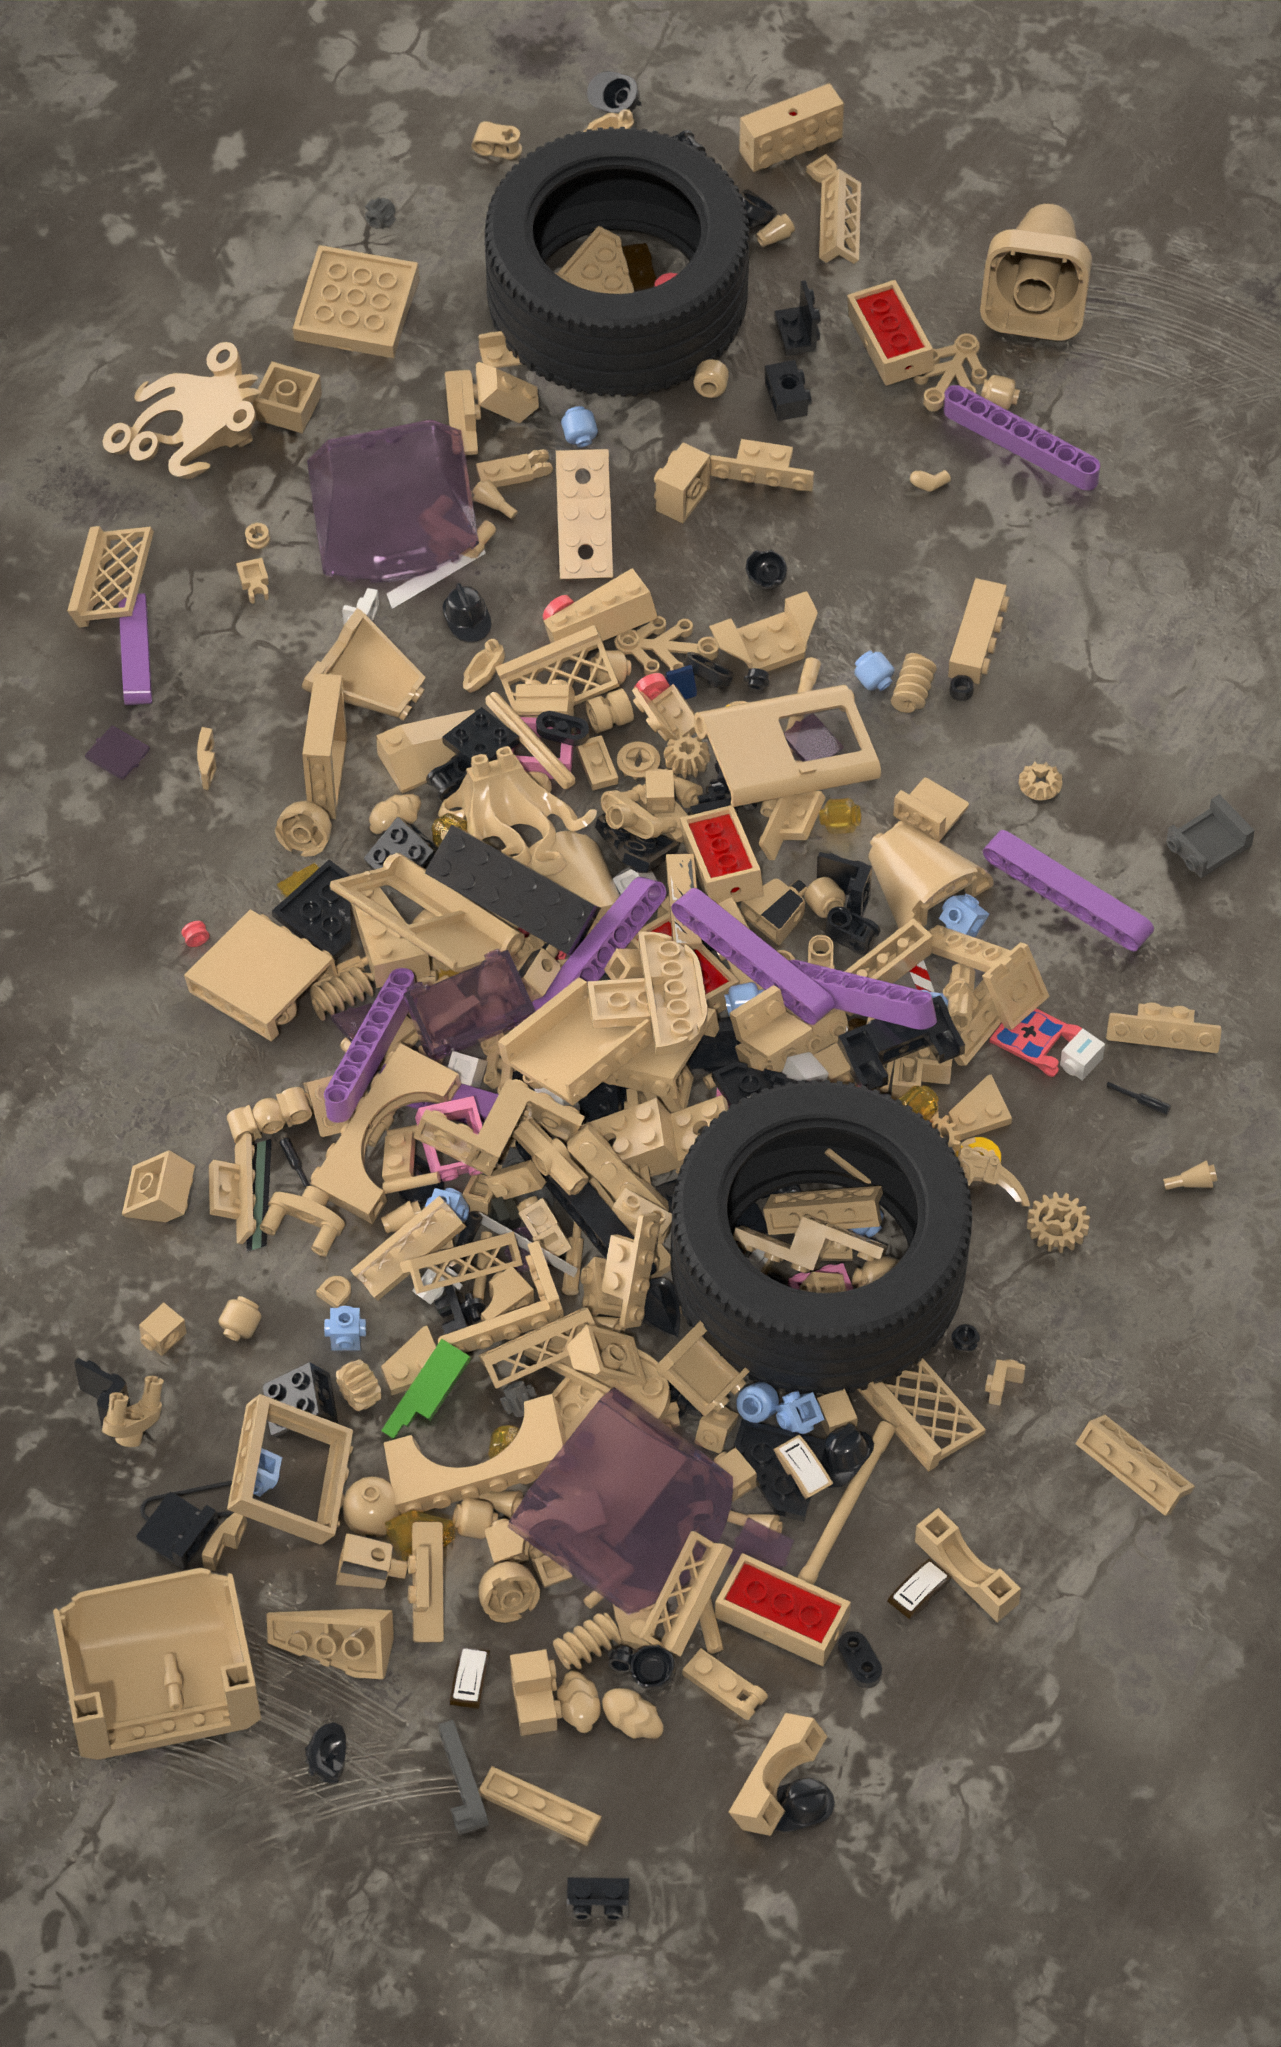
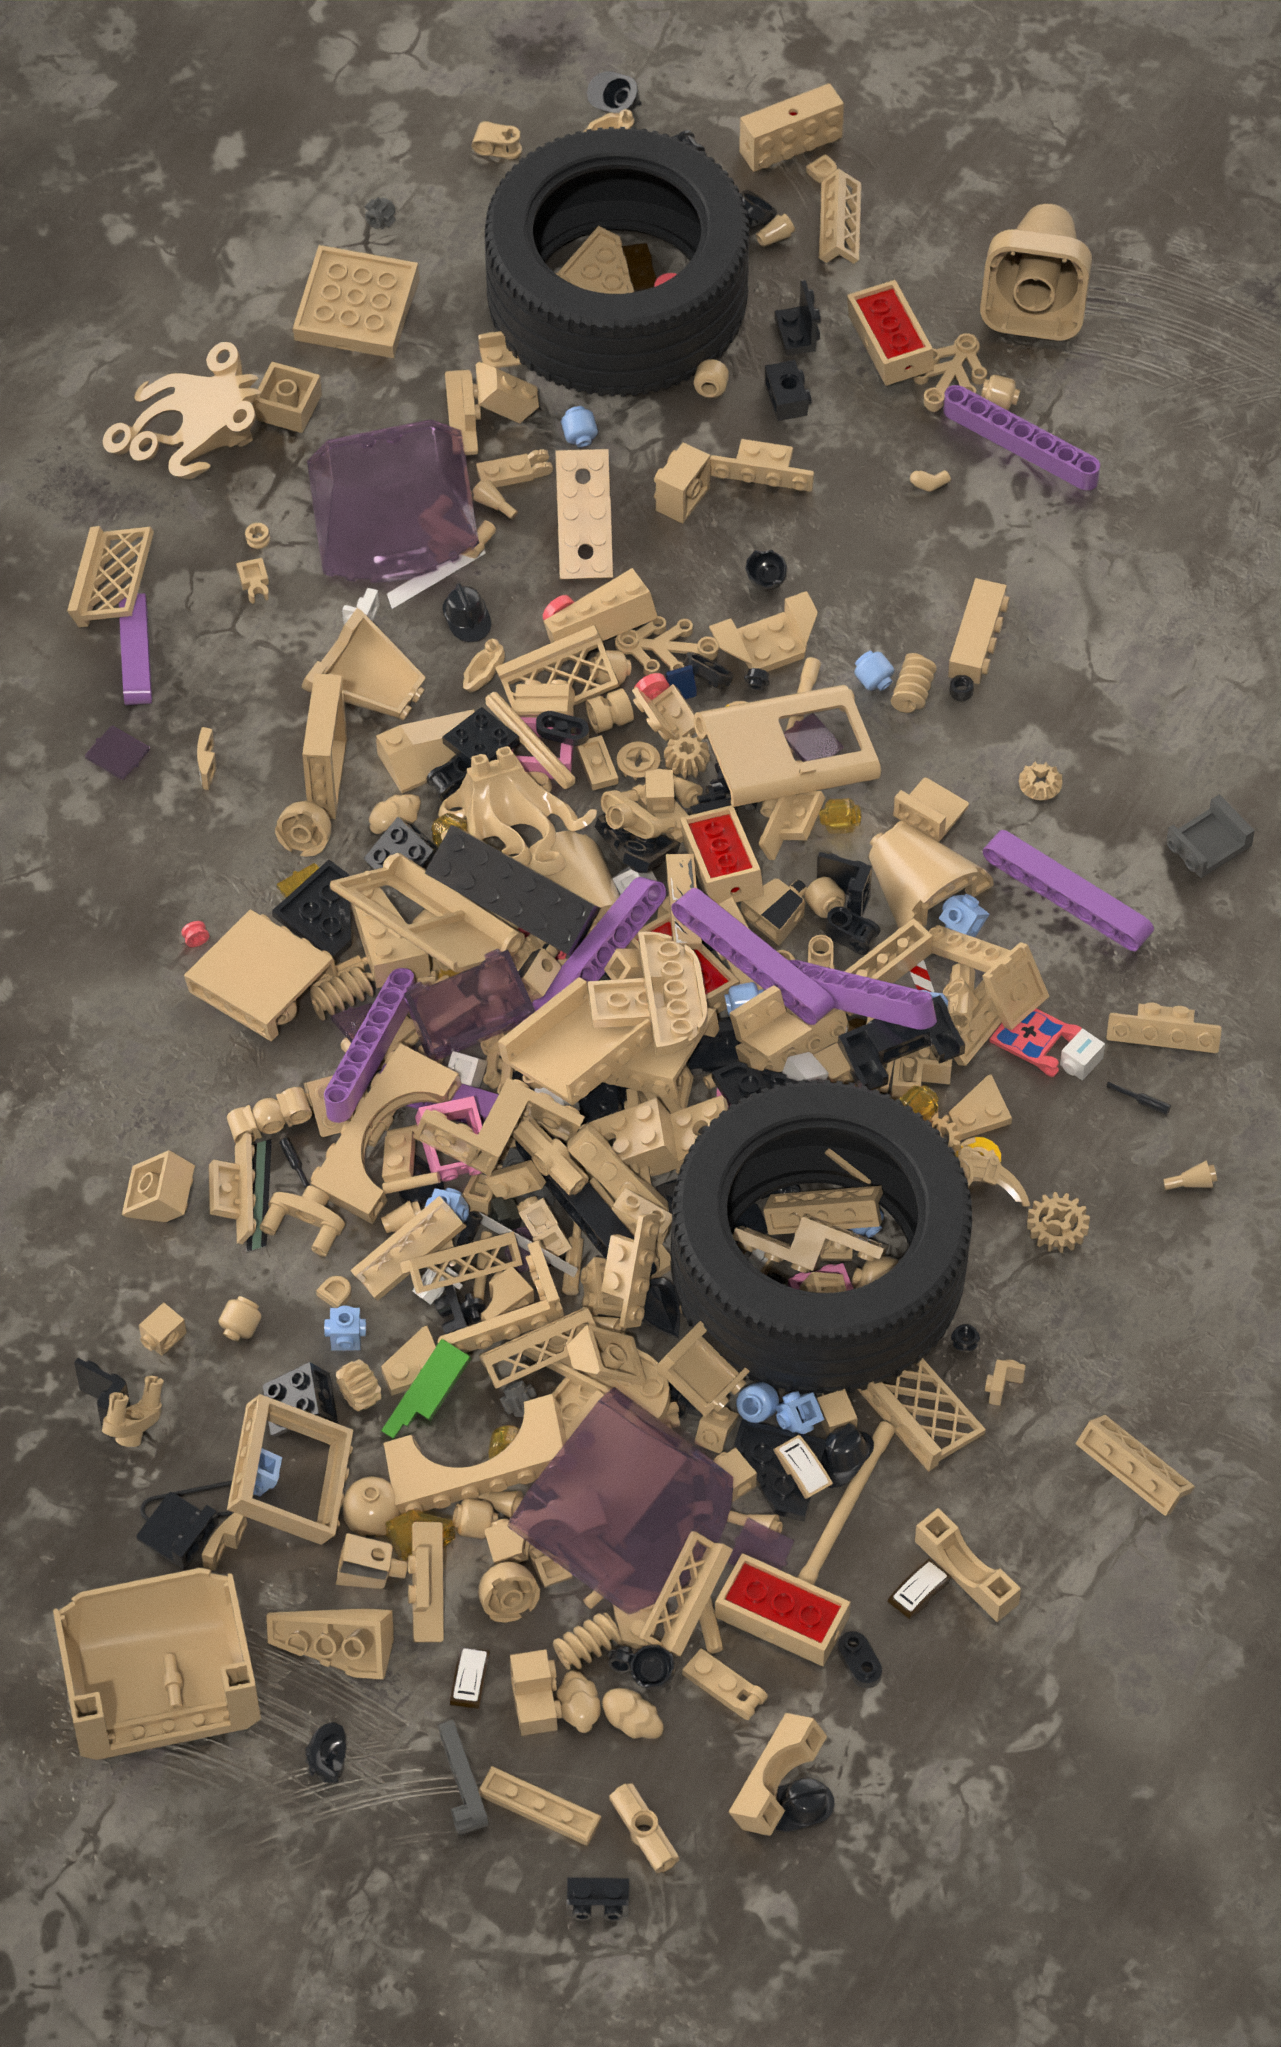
(652, 1842): none -> tan piece

